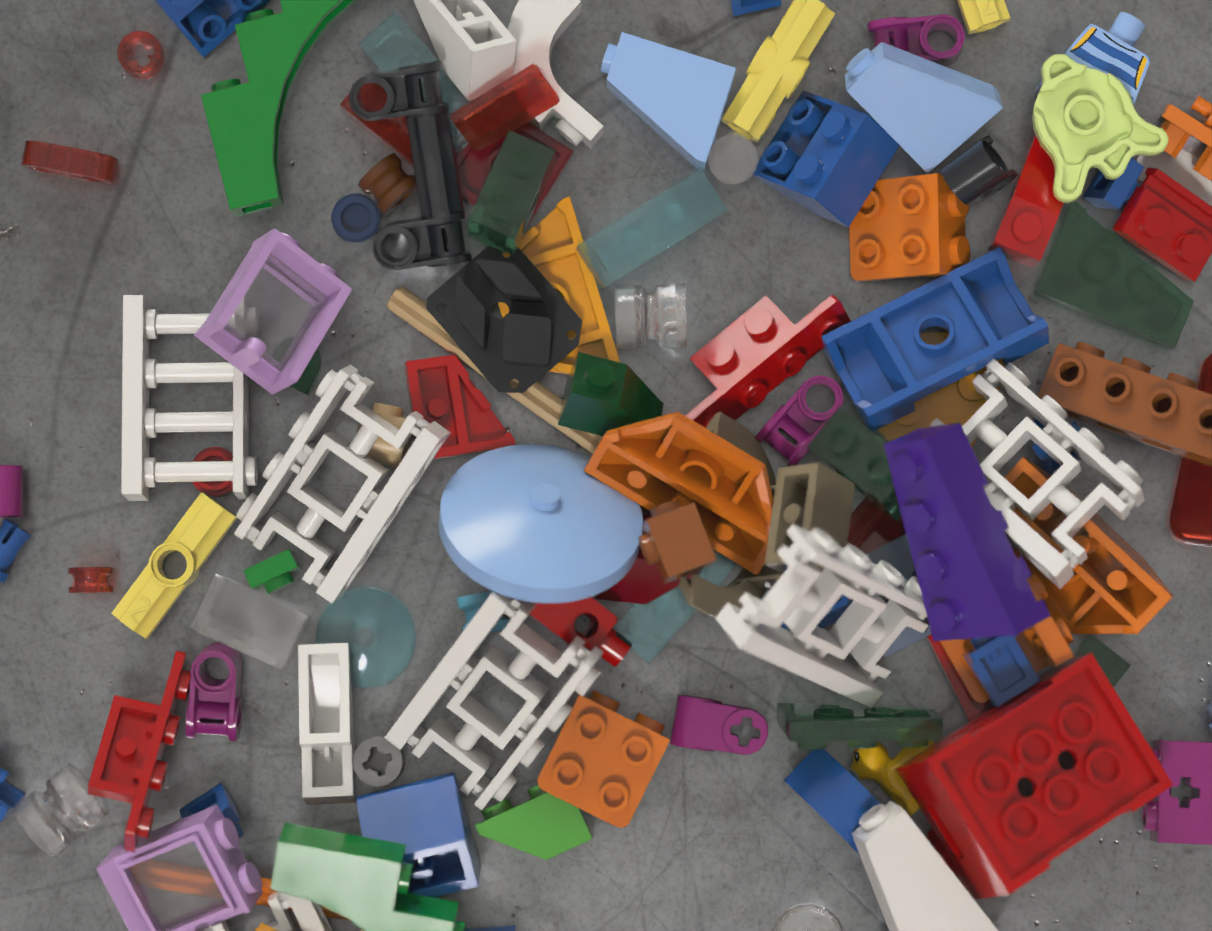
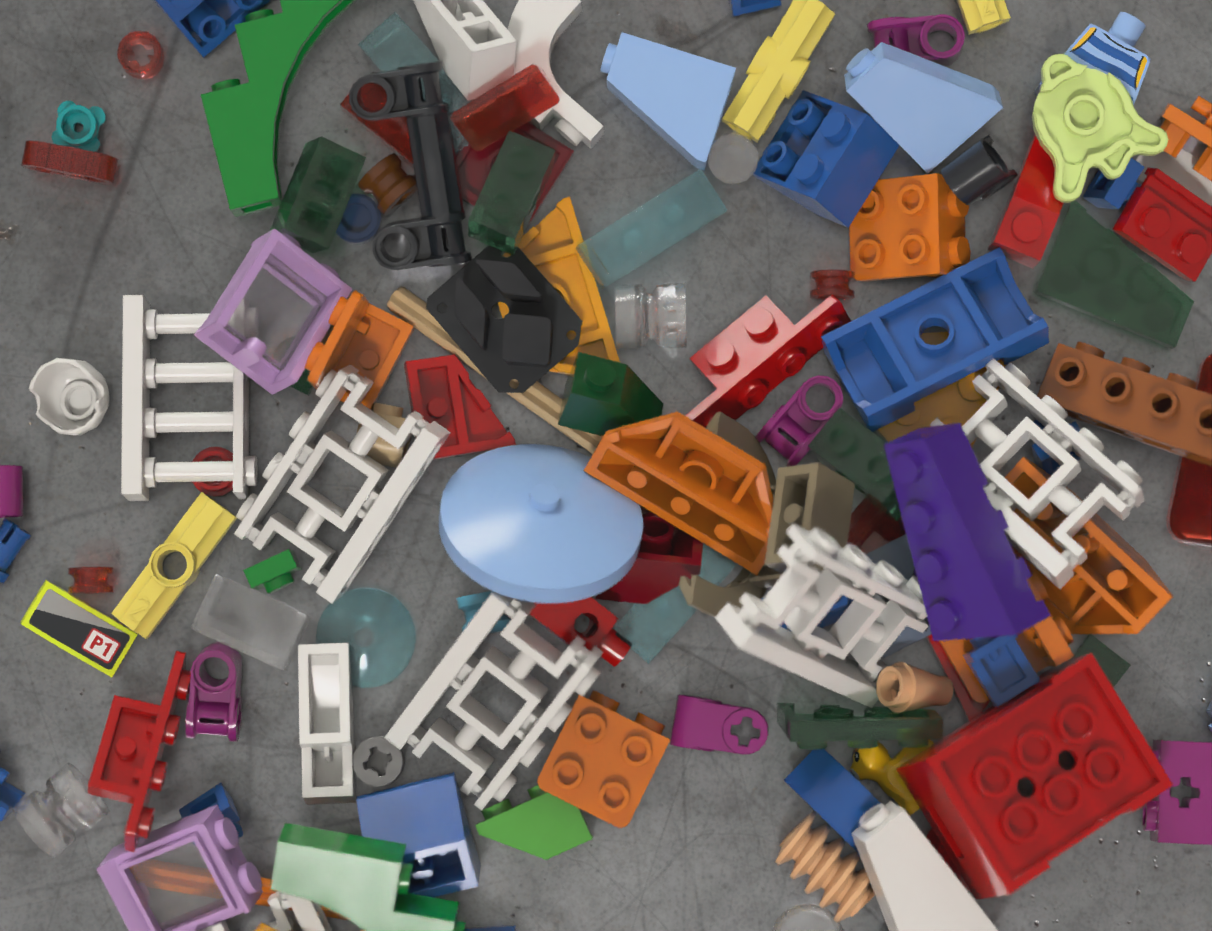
(69, 116): none -> teal plate
(70, 396): none -> white hair
(78, 628): none -> slope
(318, 193): none -> clear green brick
(360, 338): none -> orange bracket
(676, 541): dark orange brick -> none
(826, 868): none -> light nougat piece
(832, 282): none -> clear red bush
(911, 688): none -> light nougat cone

